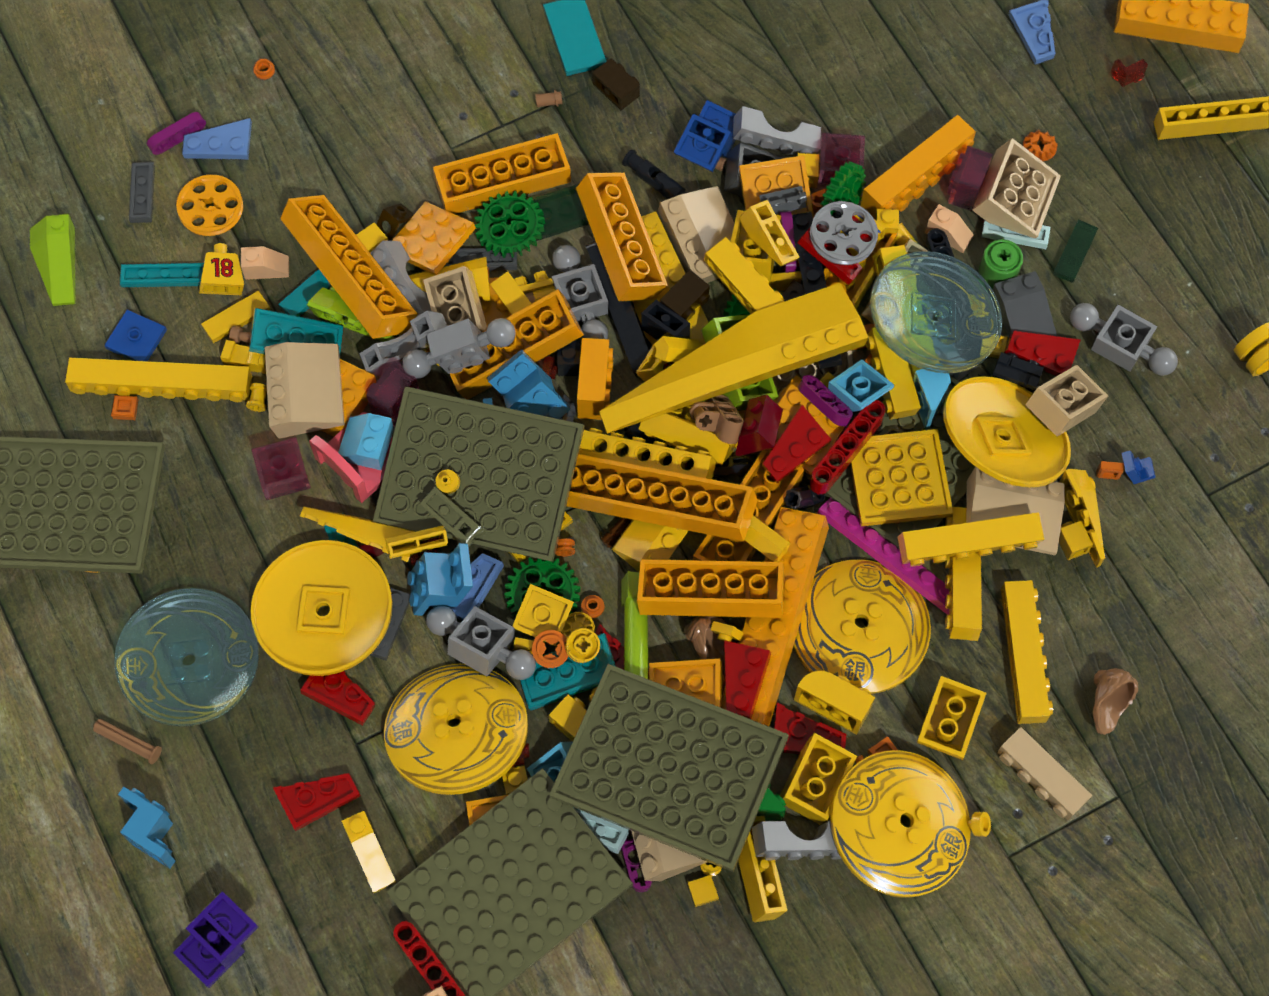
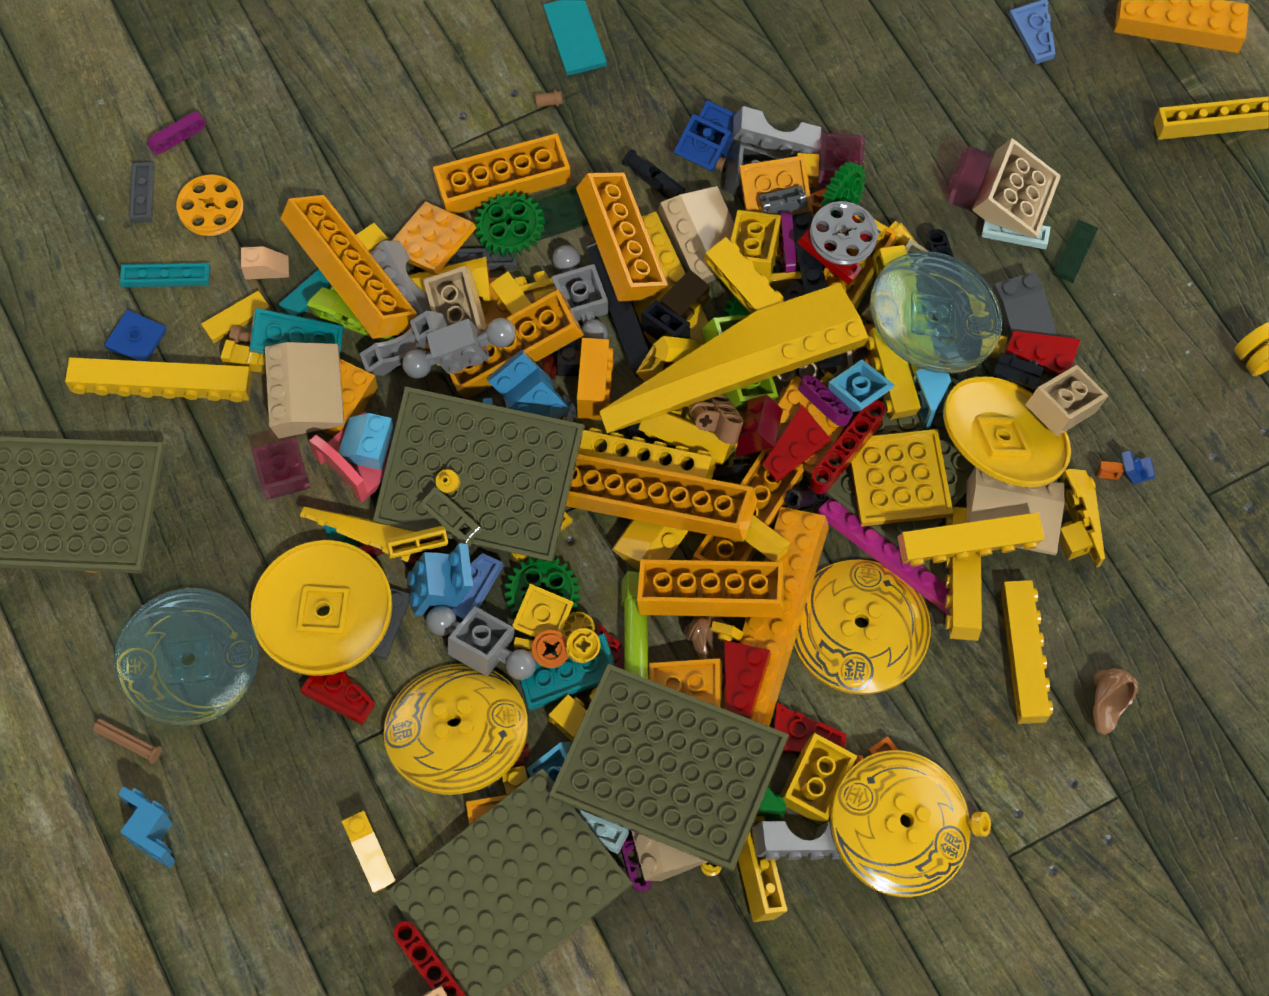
(54, 253): lime wedge -> none
(124, 407): orange tile -> none
(215, 939): dark purple bracket -> none
(220, 142): medium blue wing -> none
(221, 273): yellow torso -> none
(257, 397): yellow bush -> none
(263, 64): orange plate -> none
(315, 799): red wing -> none
(387, 393): clear pink brick -> none
(394, 215): dark brown bracket -> none
(565, 547): orange bush -> none
(593, 613): orange plate -> none
(615, 532): reddish brown axle -> none
(616, 84): dark brown brick -> none
(702, 891): yellow tile -> none
(768, 233): yellow slope -> none
(835, 699): yellow brick -> none
(889, 218): yellow plate -> none
(919, 168): light orange brick -> none
(951, 717): yellow brick -> none
(953, 225): light nougat slope -> none
(1000, 262): bright green piece -> none
(1044, 774): tan brick -> none
(1049, 149): orange gear -> none
(1124, 338): light grey brick -> none
(1129, 74): clear red bracket -> none

